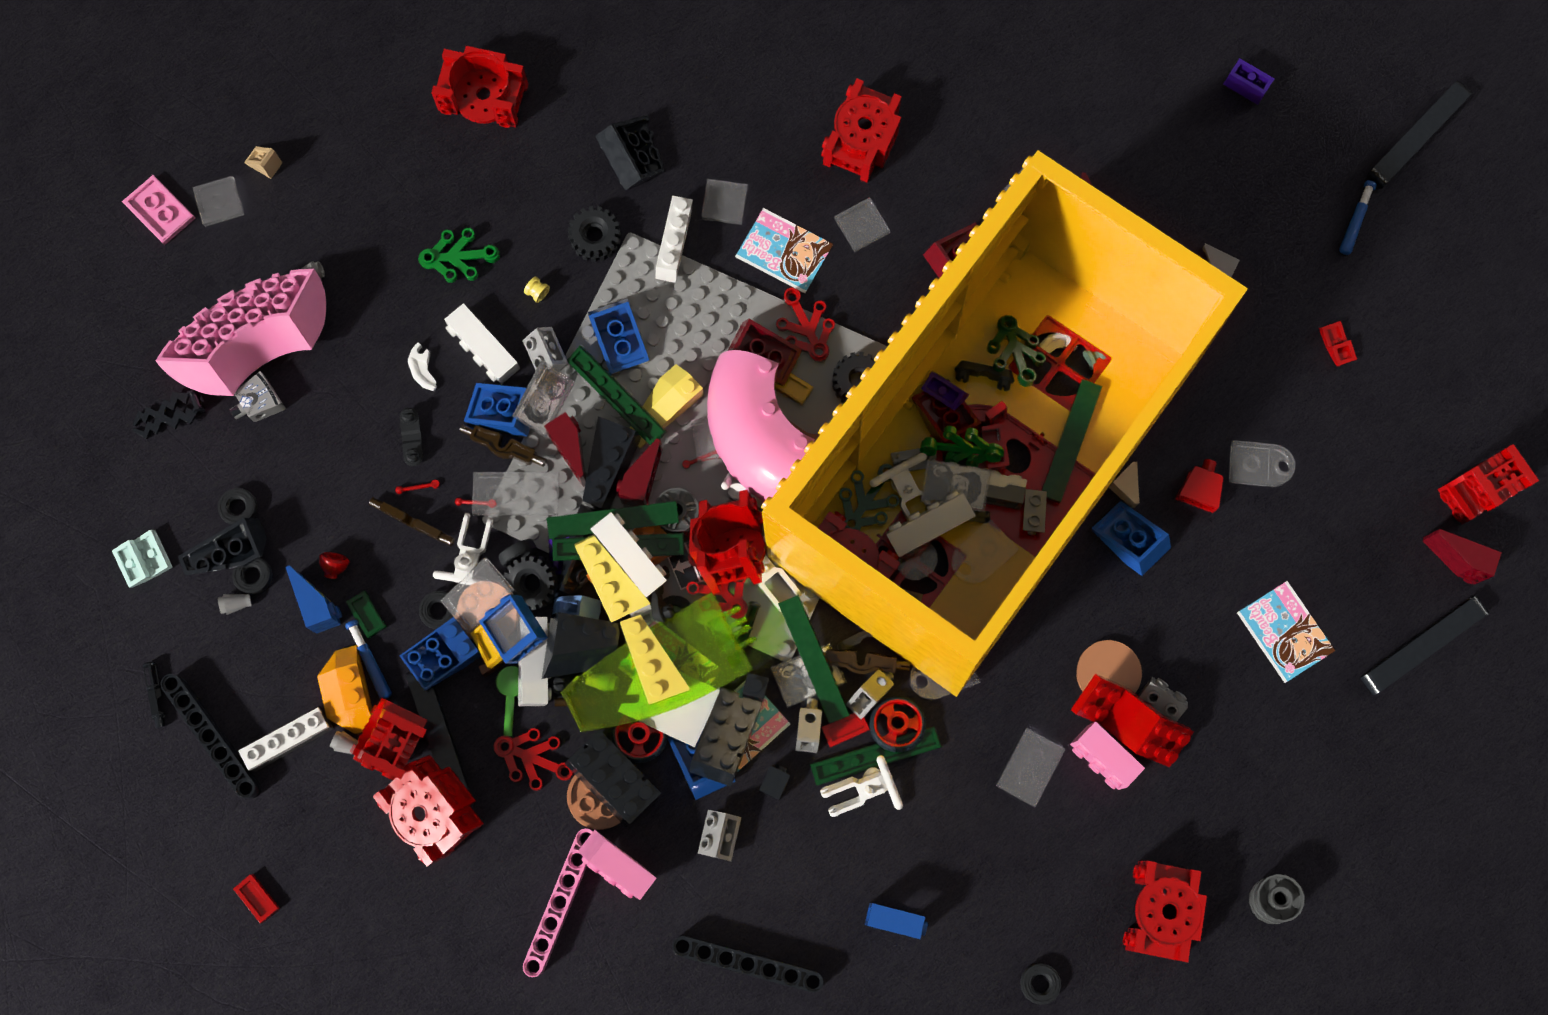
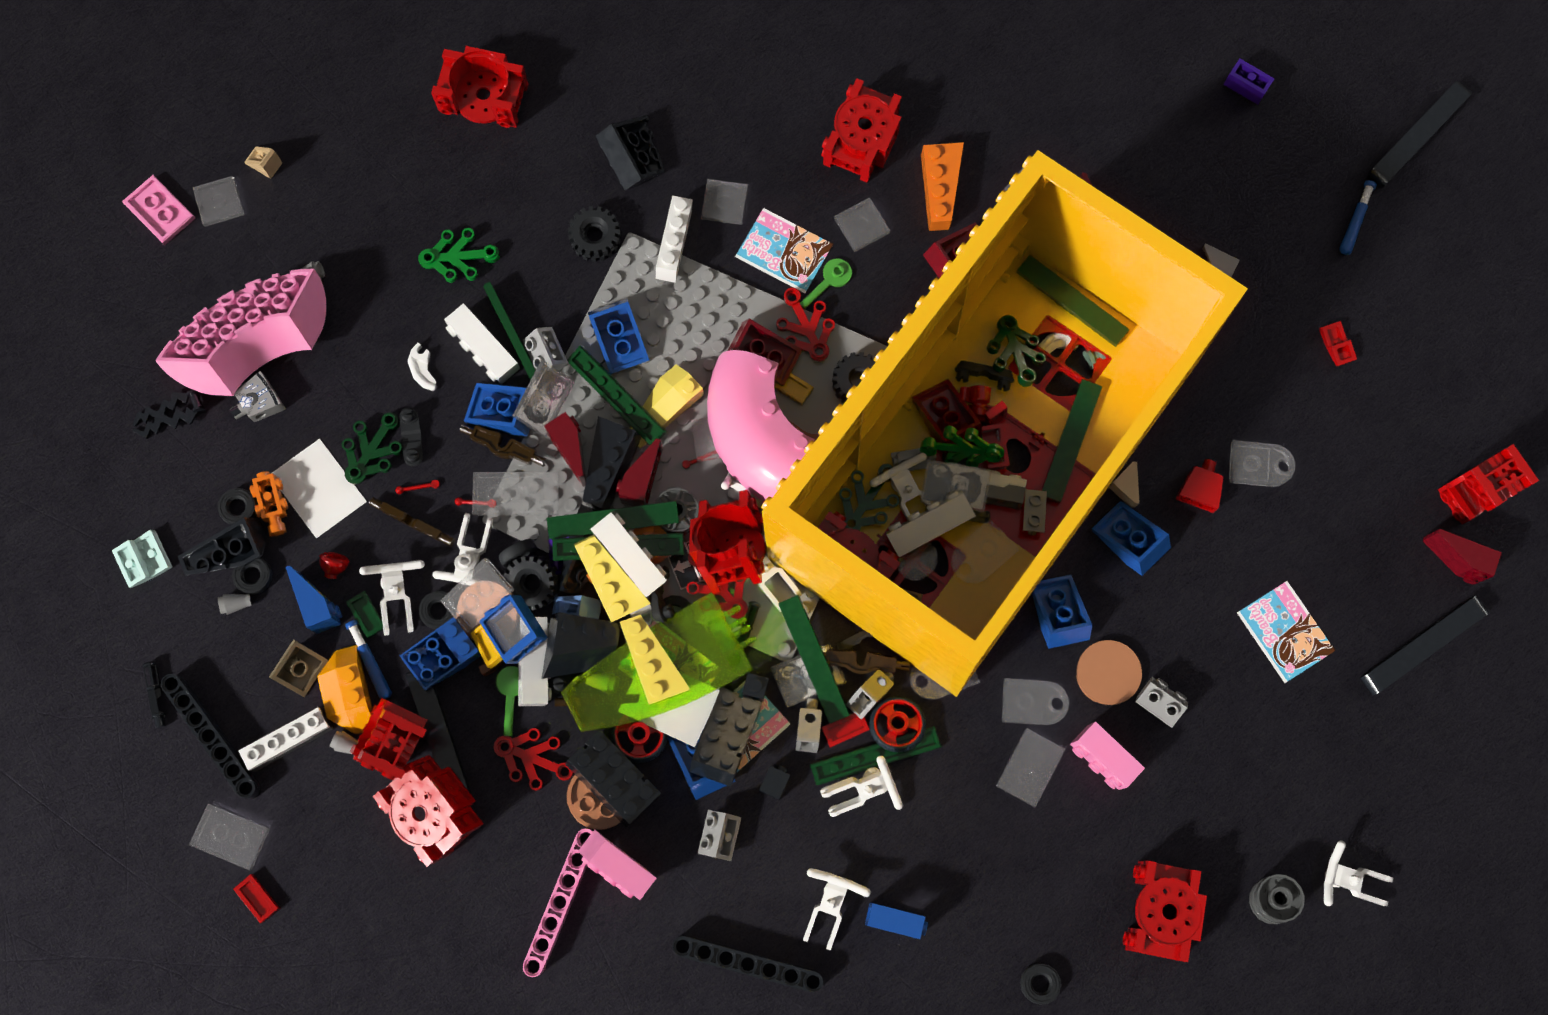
(229, 836): none -> clear tile
(268, 500): none -> orange brick
(298, 668): none -> dark tan slope
(318, 488): none -> white sticker
(370, 451): none -> dark green plant
(393, 587): none -> white piece
(509, 329): none -> dark green tile
(536, 289): light yellow wheel -> none
(832, 899): none -> white piece
(835, 273): none -> bright green piece
(940, 178): none -> orange wedge
(944, 391): dark purple slope -> none
(978, 396): none -> red piece
(1032, 702): none -> clear tile
(1061, 612): none -> blue slope
(1072, 300): none -> dark green tile
(1132, 720): red bracket -> none
(1348, 878): none -> white piece

